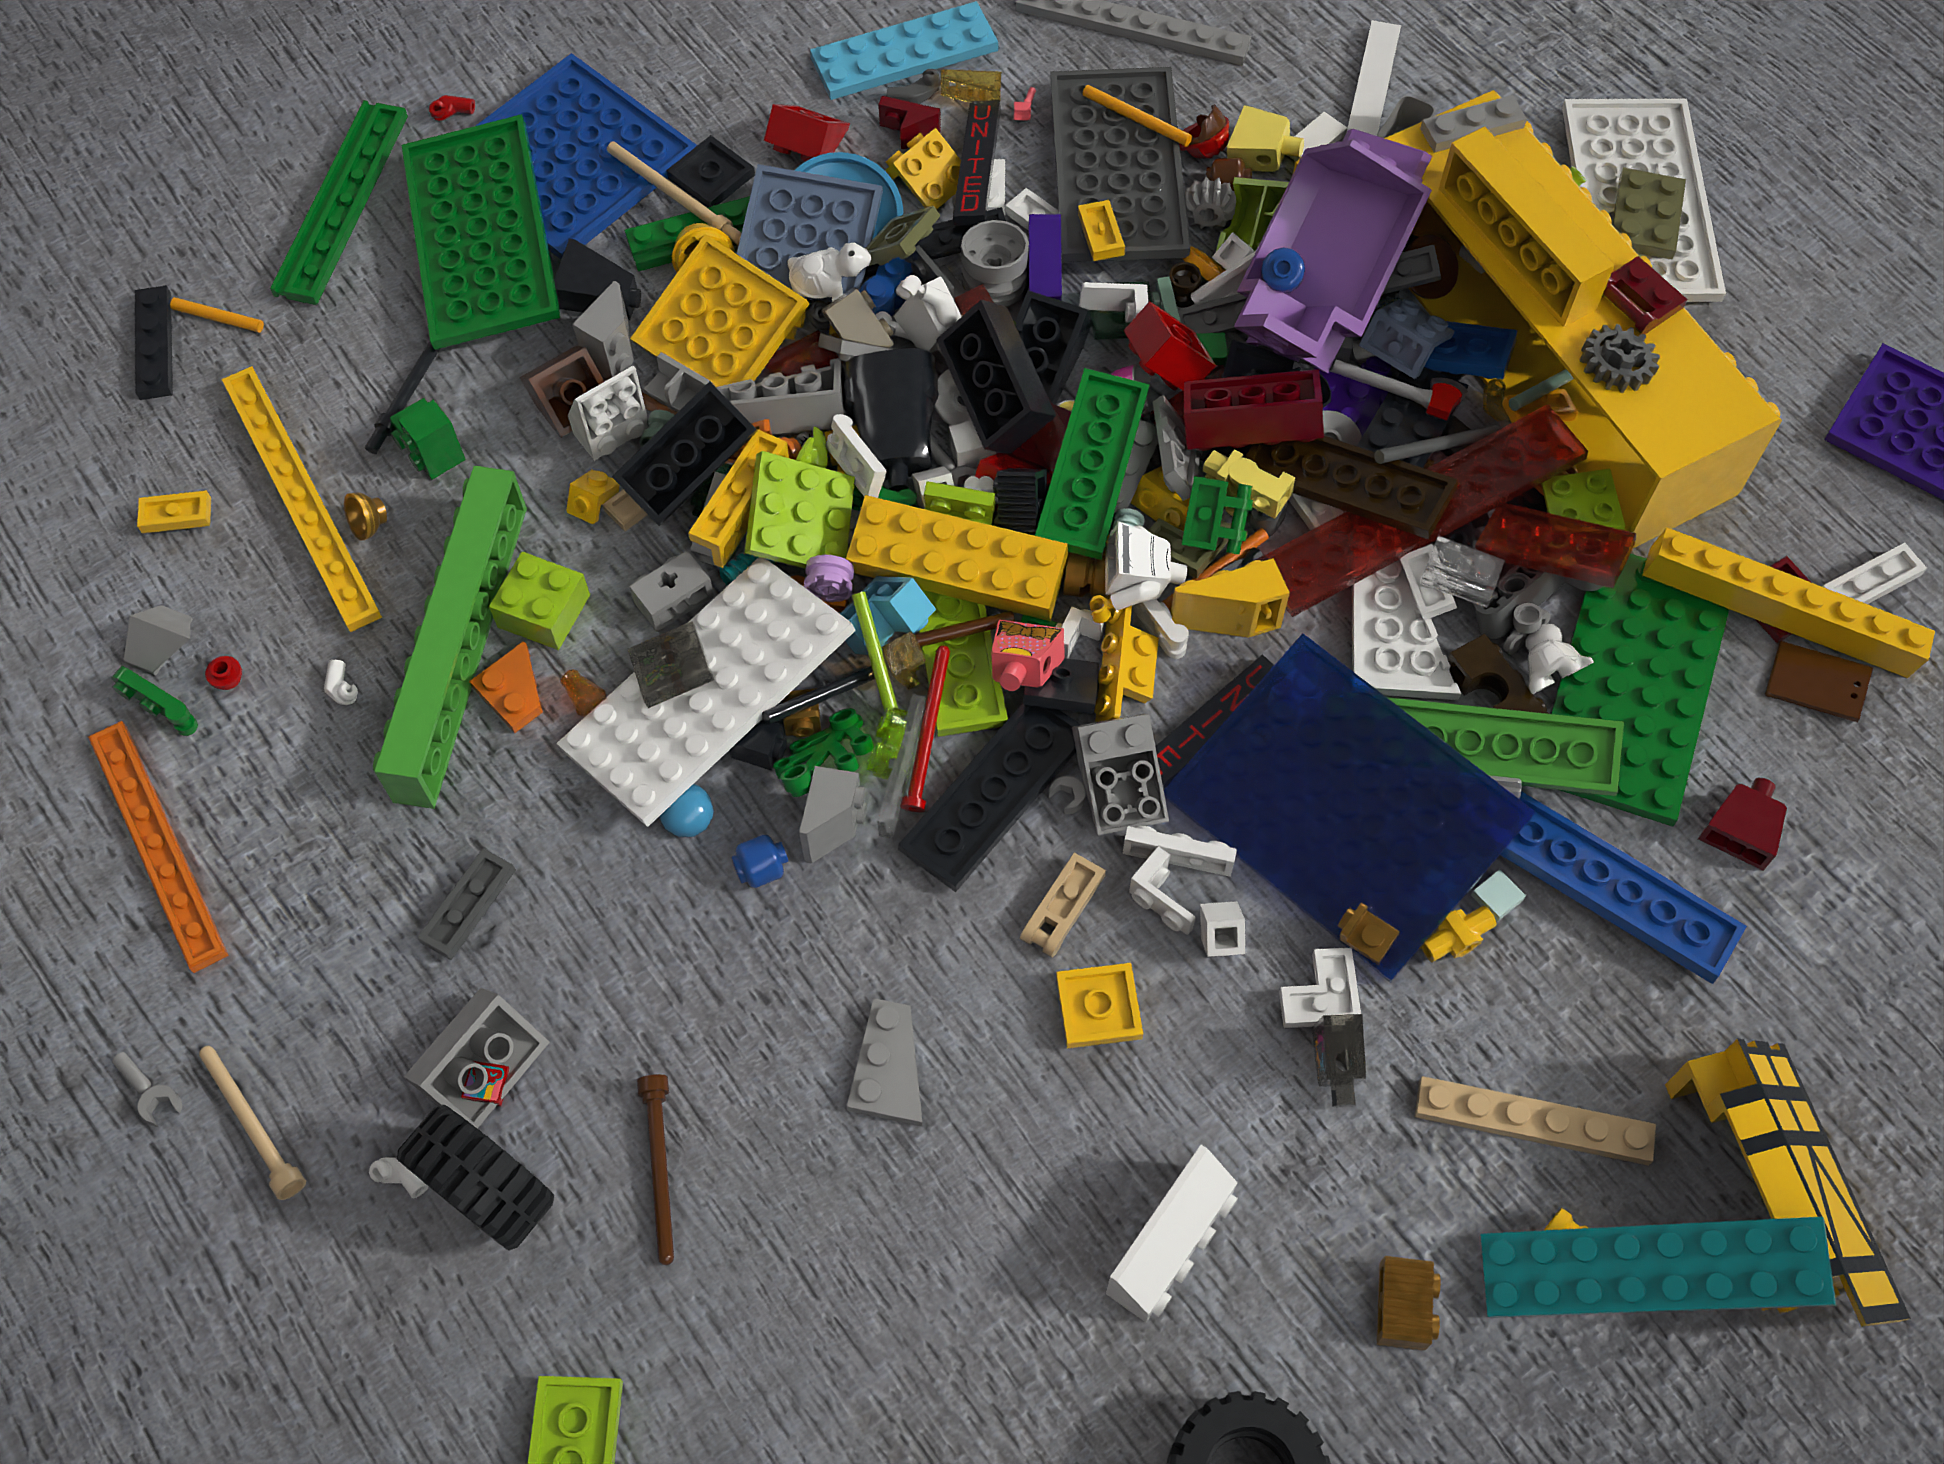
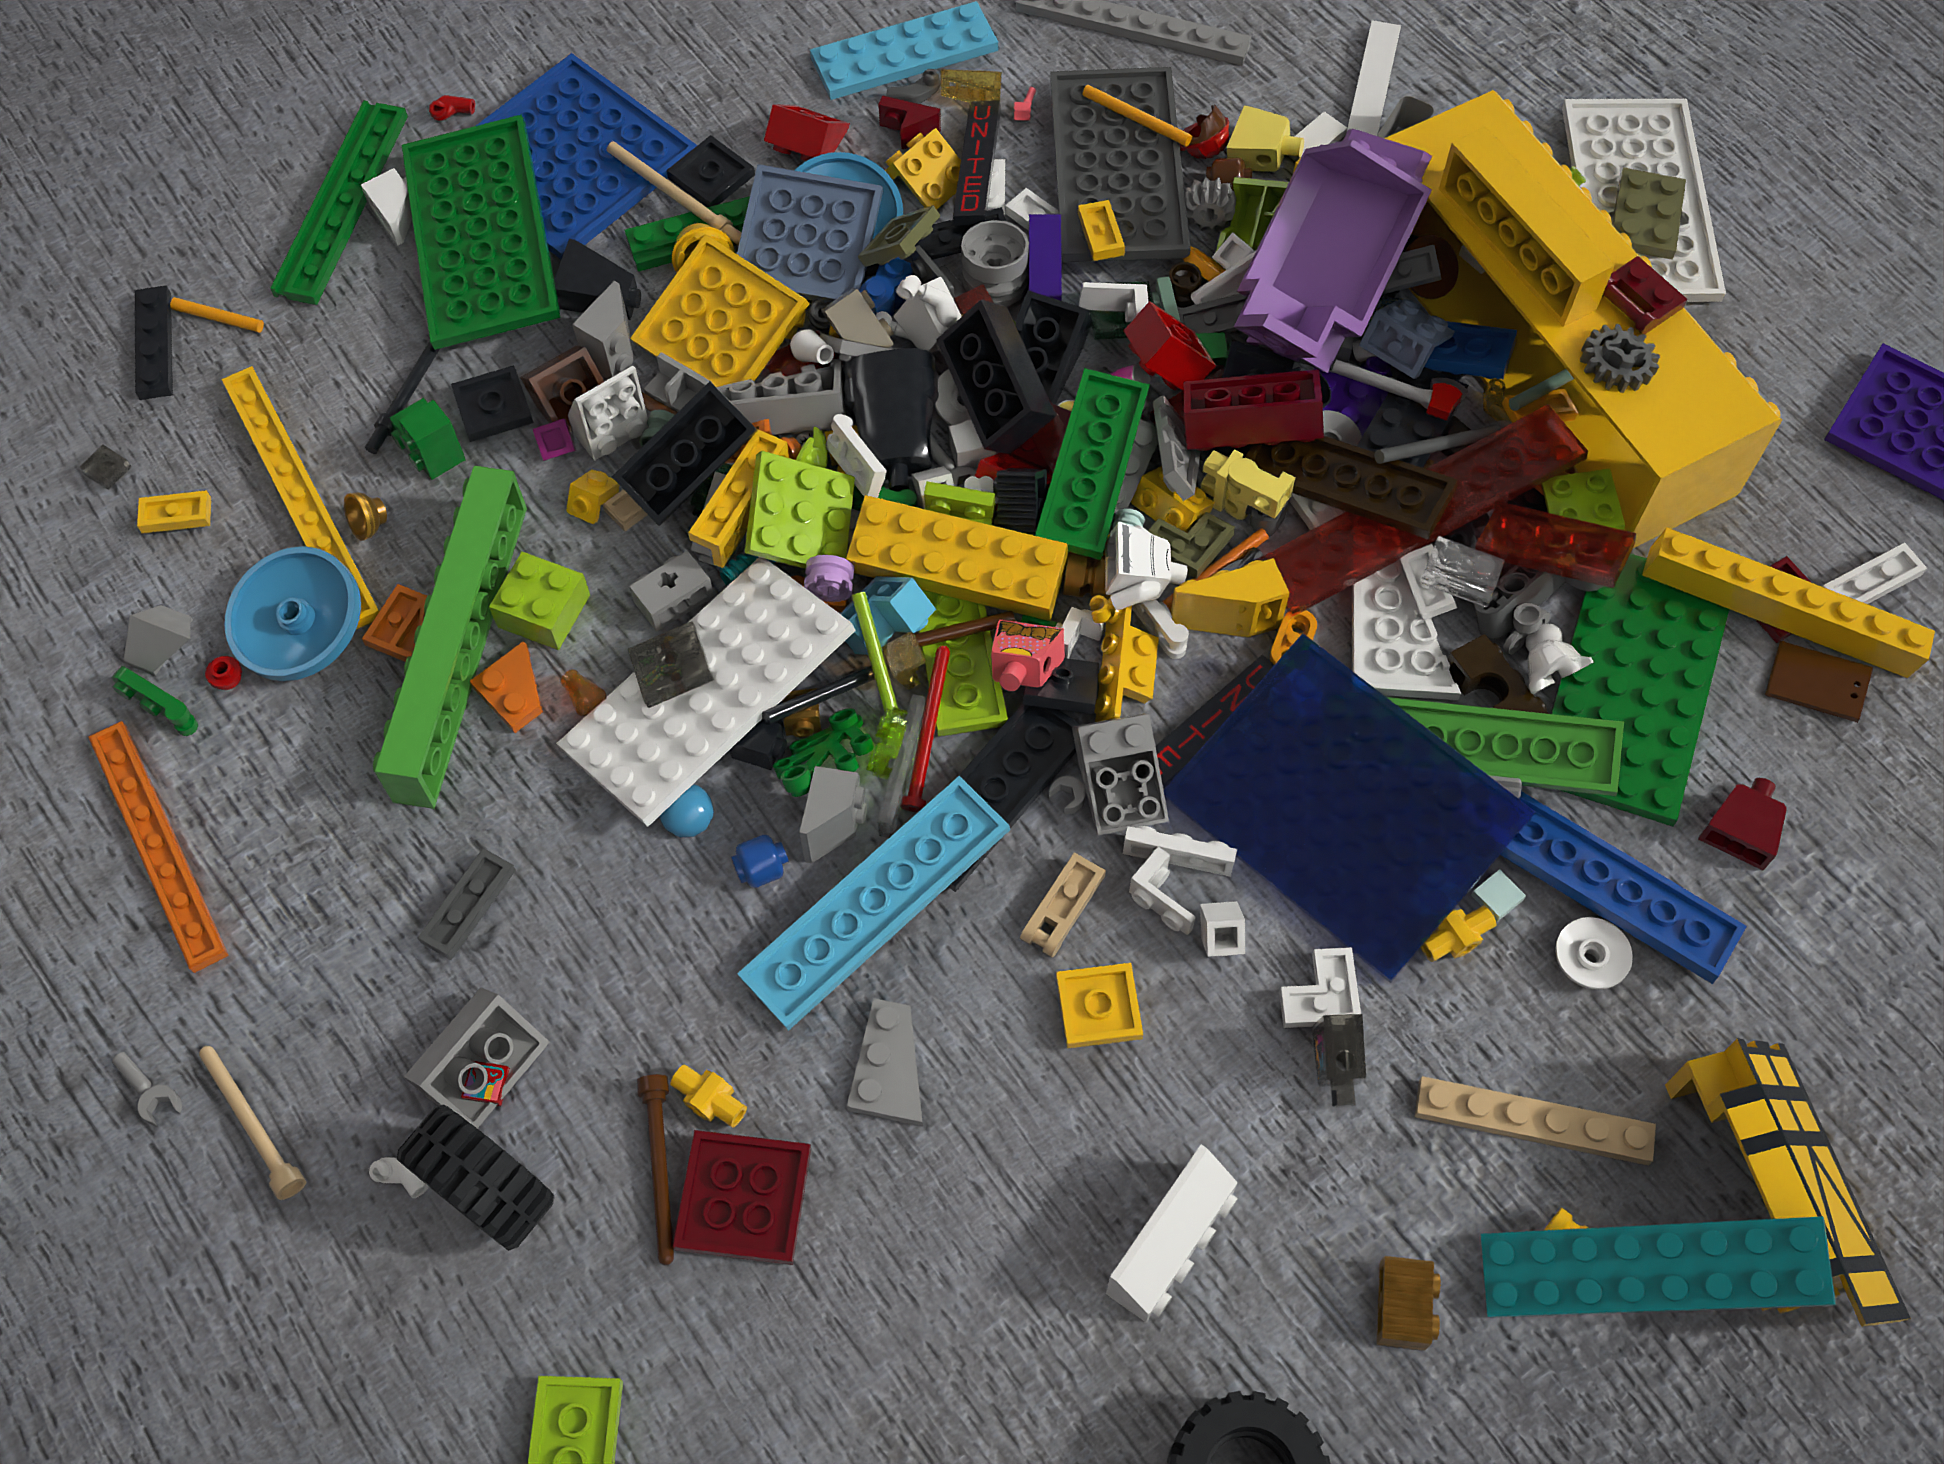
(105, 467): none -> clear smoke plate
(292, 613): none -> dark azure dish
(335, 685): white arm -> none
(390, 202): none -> white slope
(396, 623): none -> orange wing
(492, 403): none -> black plate
(554, 439): none -> magenta plate
(708, 1095): none -> yellow axle
(742, 1197): none -> dark red plate
(809, 347): none -> white cone
(822, 271): white animal -> none
(873, 902): none -> medium azure plate
(1206, 512): green plate -> none
(1283, 270): blue head -> none
(1286, 636): none -> light orange plate
(1367, 933): pearl gold bracket -> none
(1496, 115): light grey plate -> none
(1601, 940): none -> white dish

